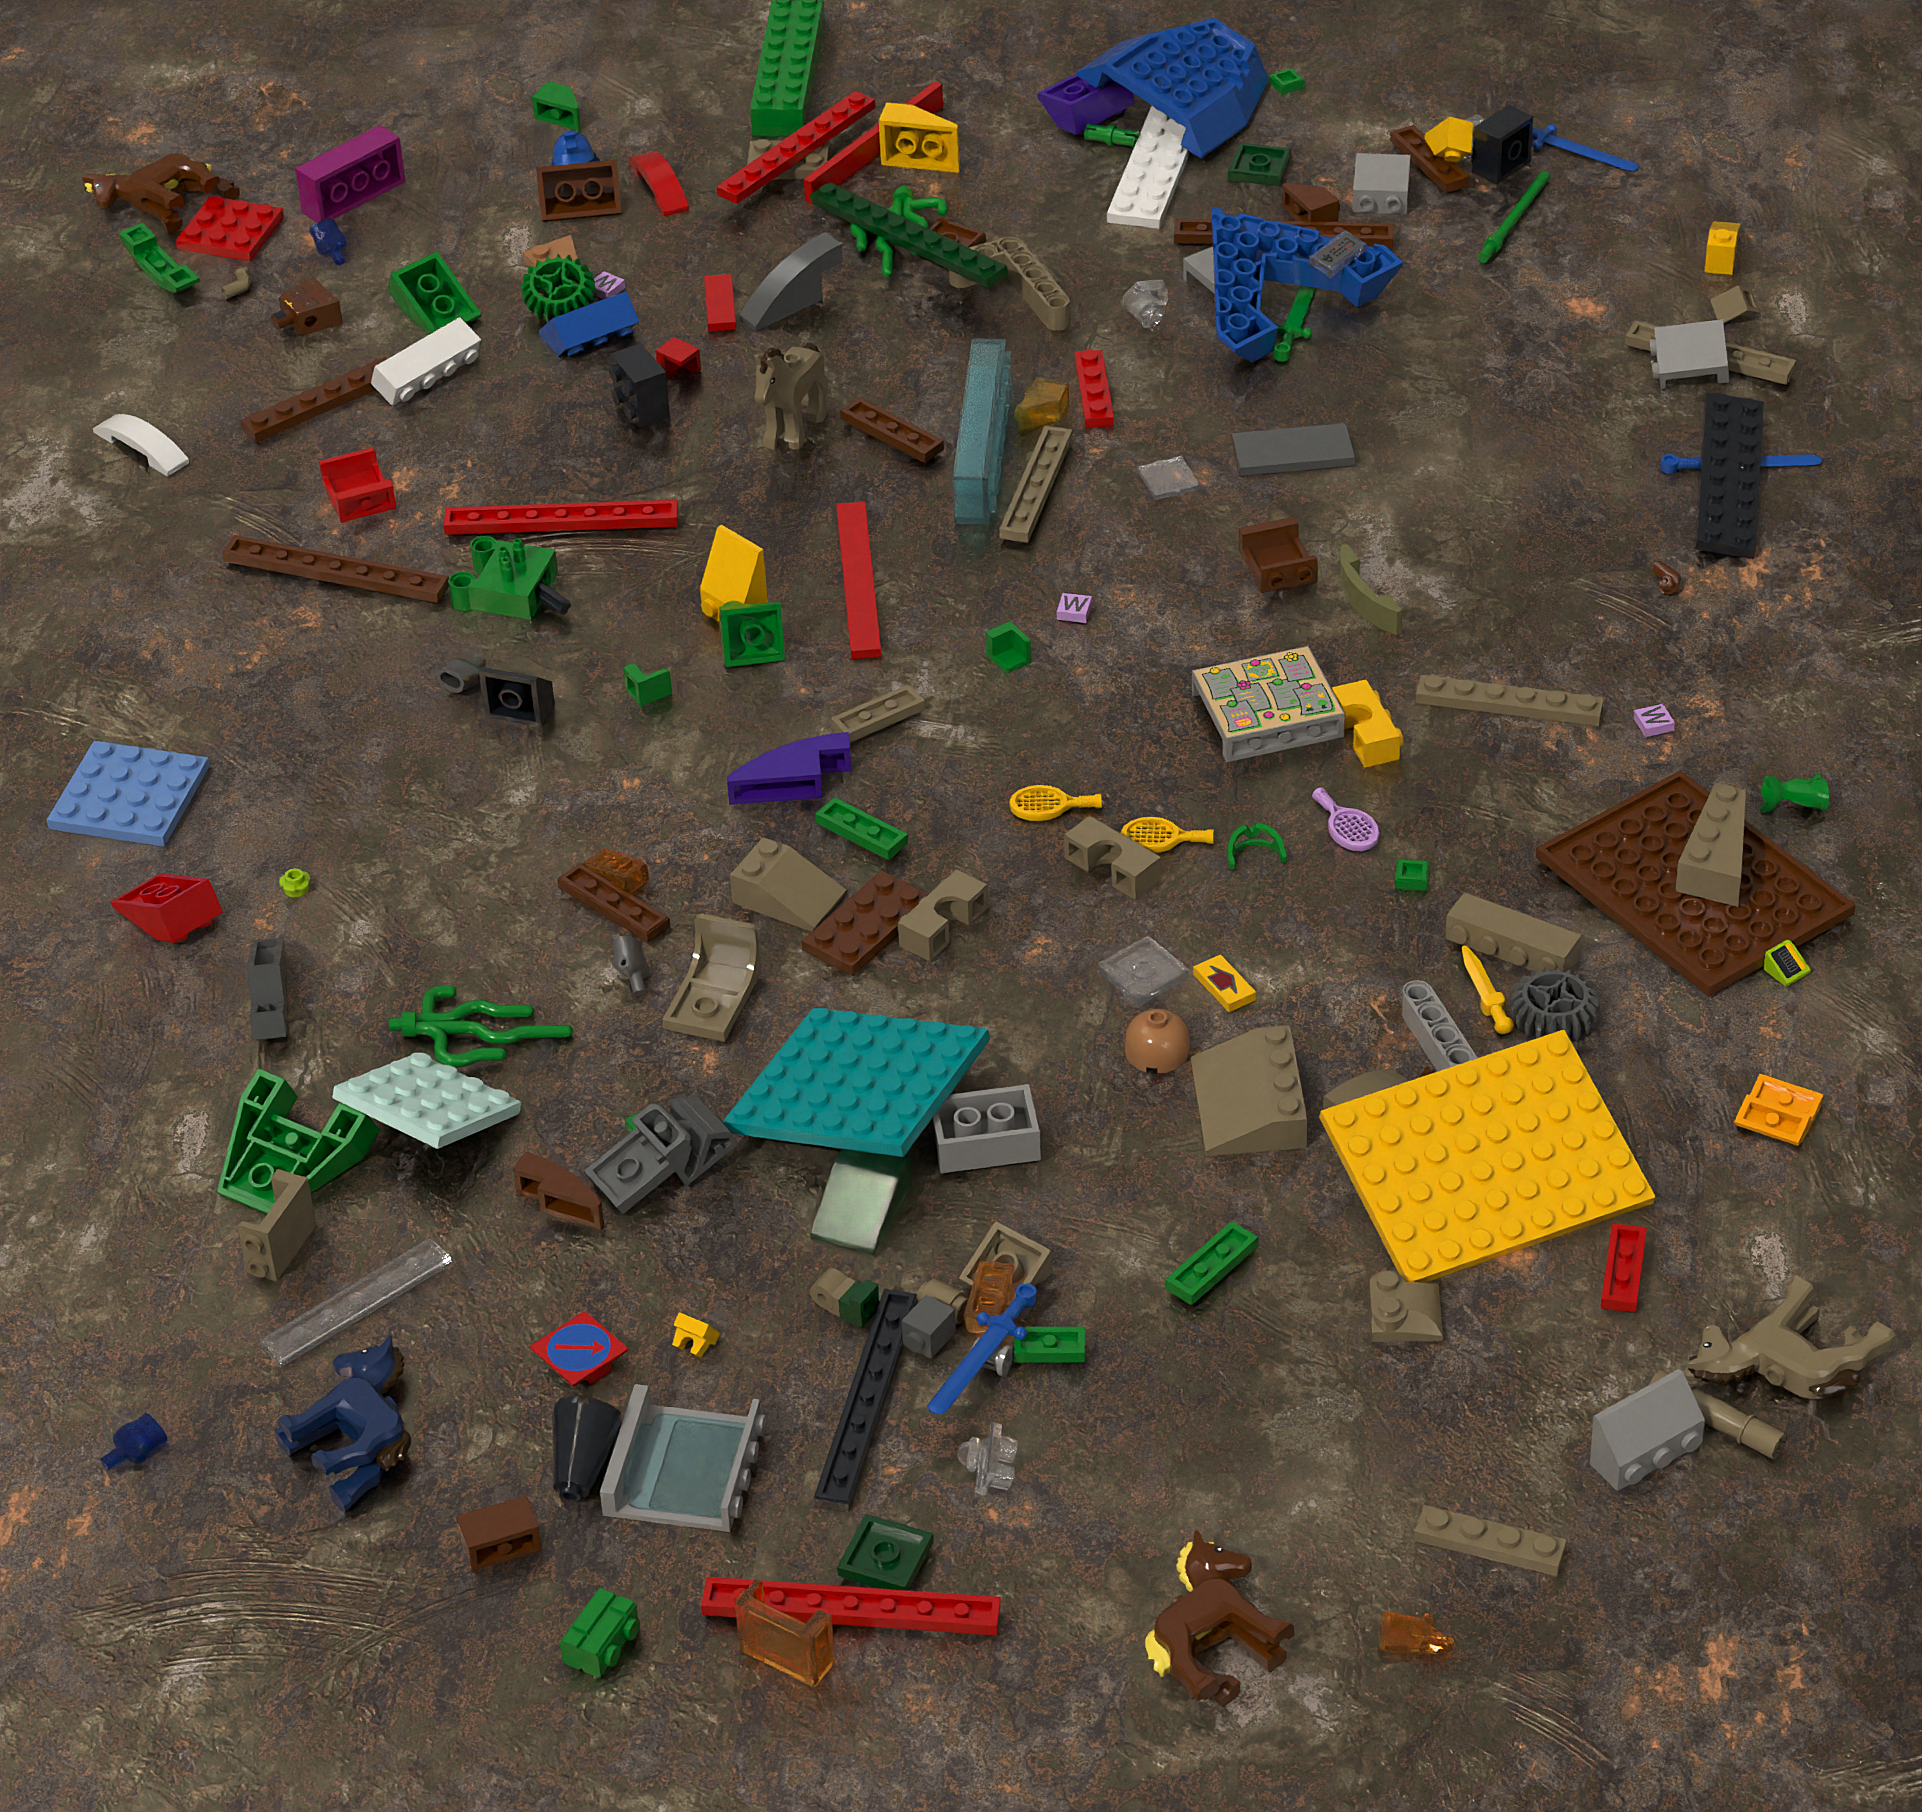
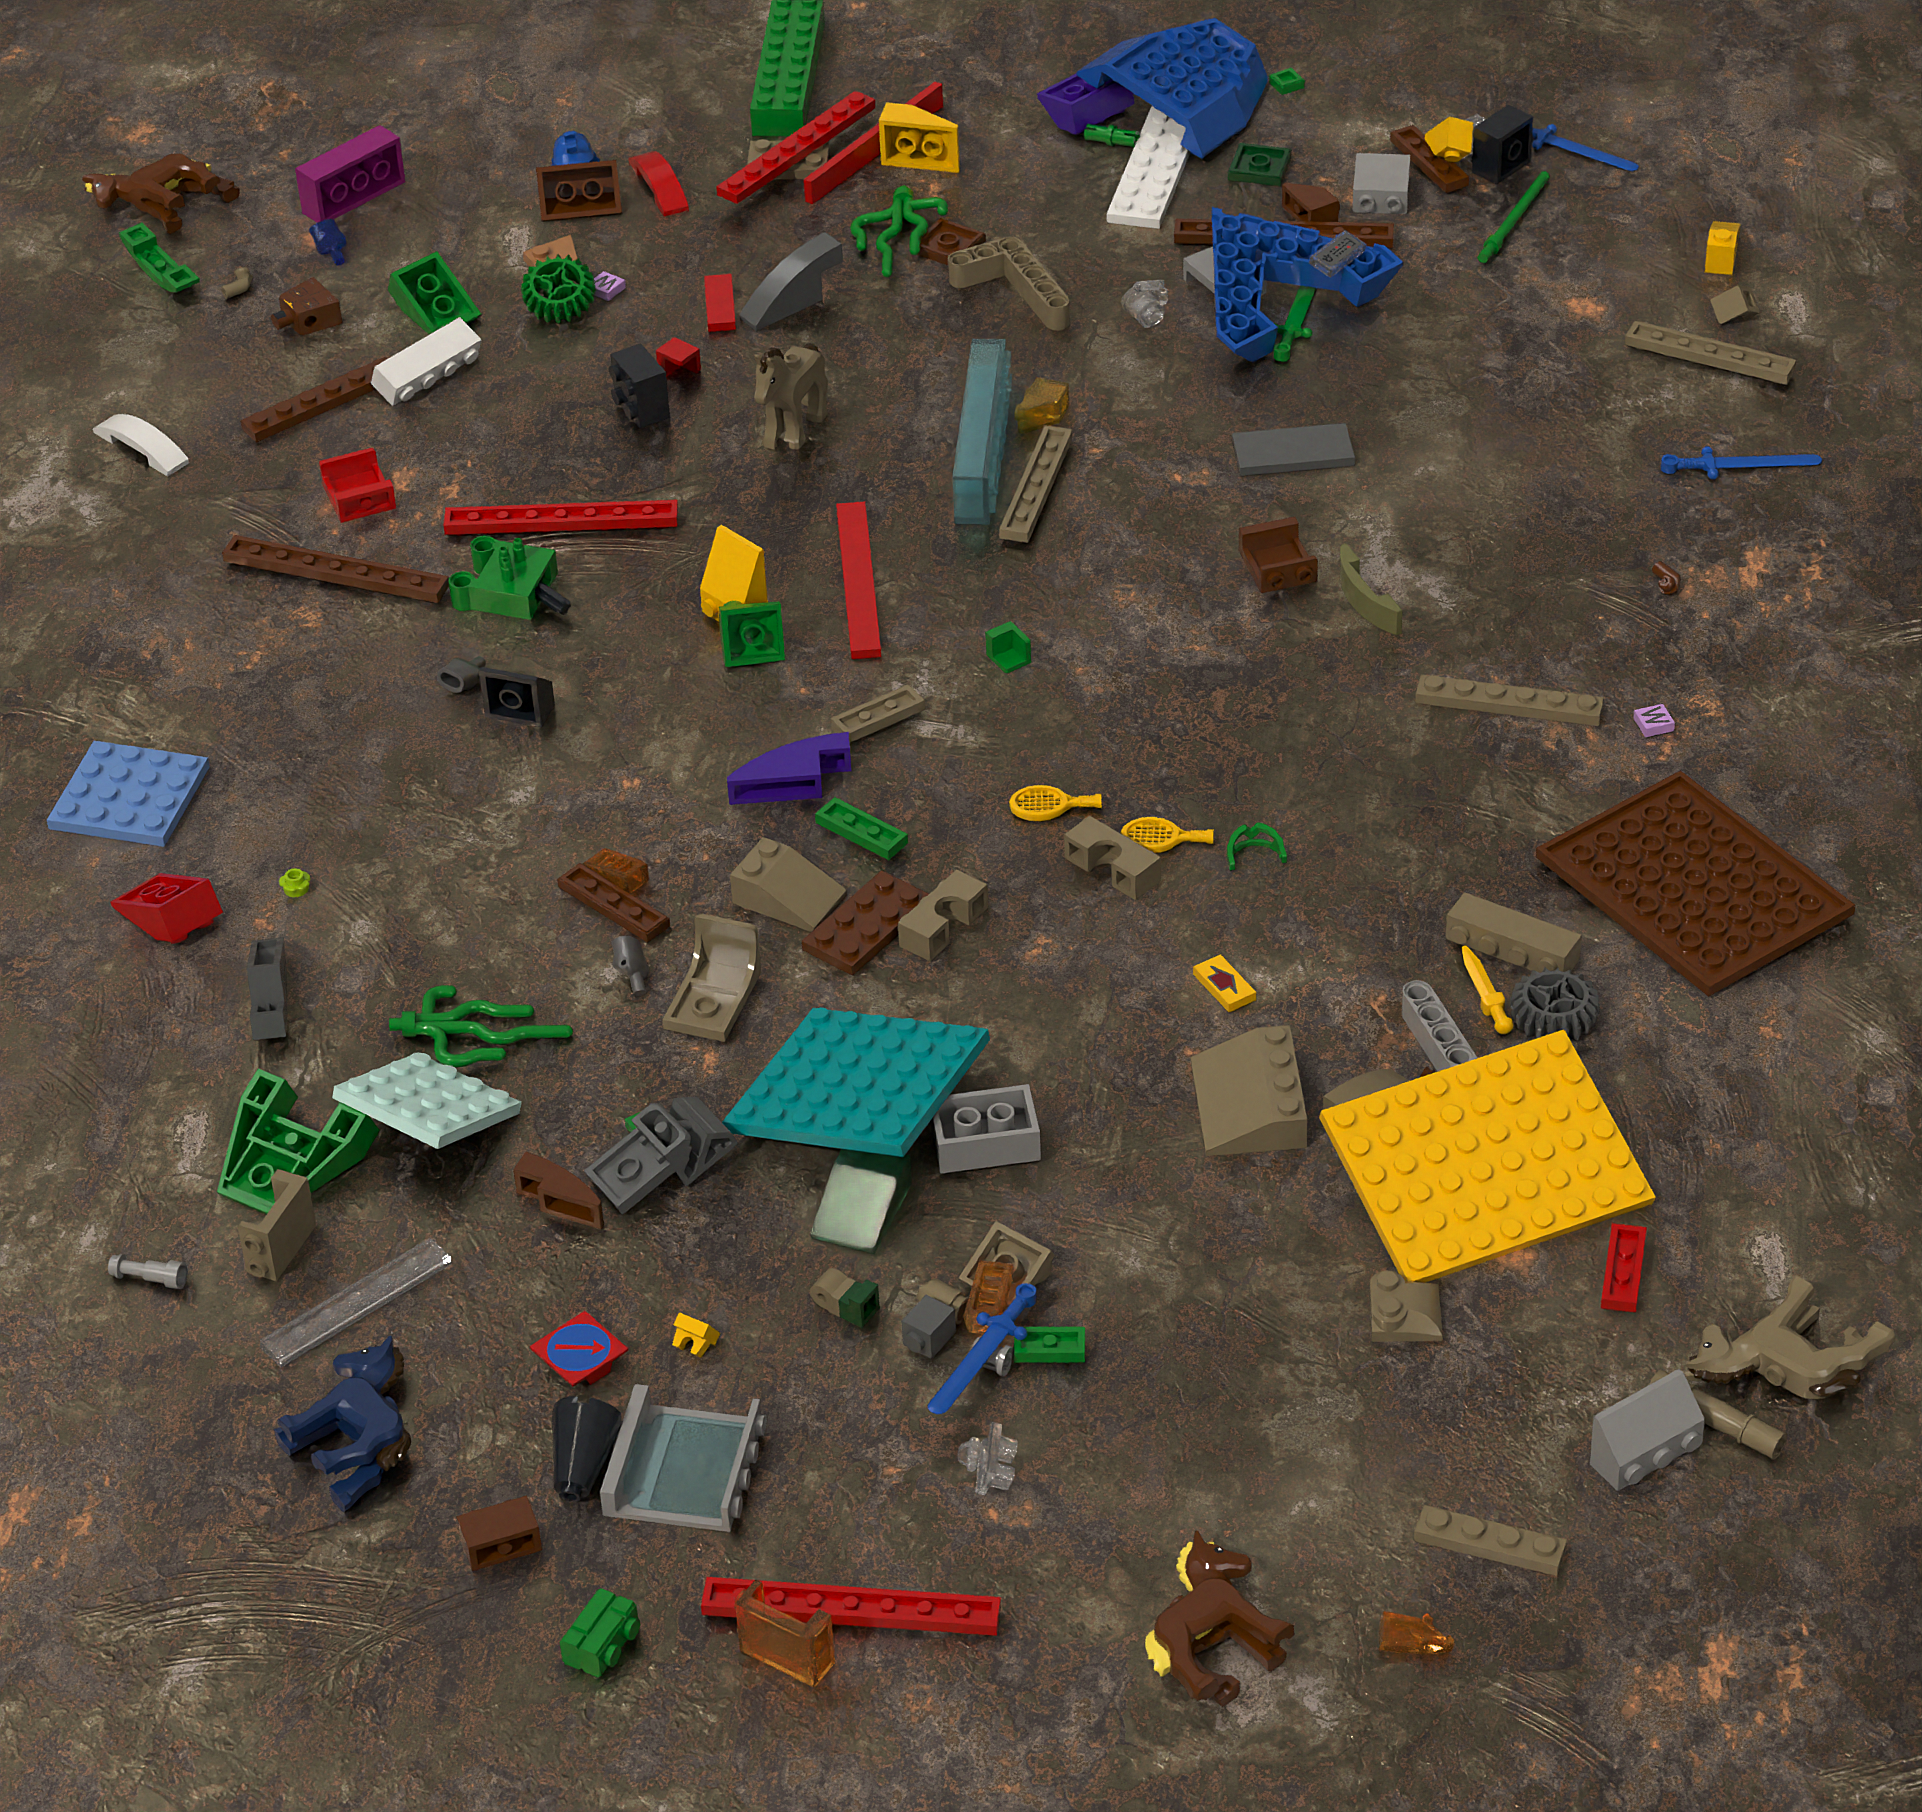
(135, 1441): clear blue piece -> none
(172, 1274): none -> light grey piece
(230, 228): red plate -> none
(557, 106): green slope -> none
(590, 325): blue slope -> none
(649, 687): green panel -> none
(864, 1403): black tile -> none
(885, 1554): dark green plate -> none
(892, 430): reddish brown plate -> none
(909, 235): dark green plate -> none
(1074, 608): lavender tile -> none
(1093, 388): red plate -> none
(1143, 970): clear tile -> none
(1157, 1041): medium nougat cylinder -> none
(1168, 478): clear piece -> none
(1211, 1263): green plate -> none
(1269, 703): panel -> none
(1321, 796): lavender piece -> none
(1375, 736): yellow arch -> none
(1412, 875): green tile -> none
(1690, 351): light grey panel -> none
(1714, 851): dark tan wedge -> none
(1729, 475): black plate -> none
(1779, 1110): light orange slope -> none
(1785, 963): slope -> none
(1805, 792): green animal -> none

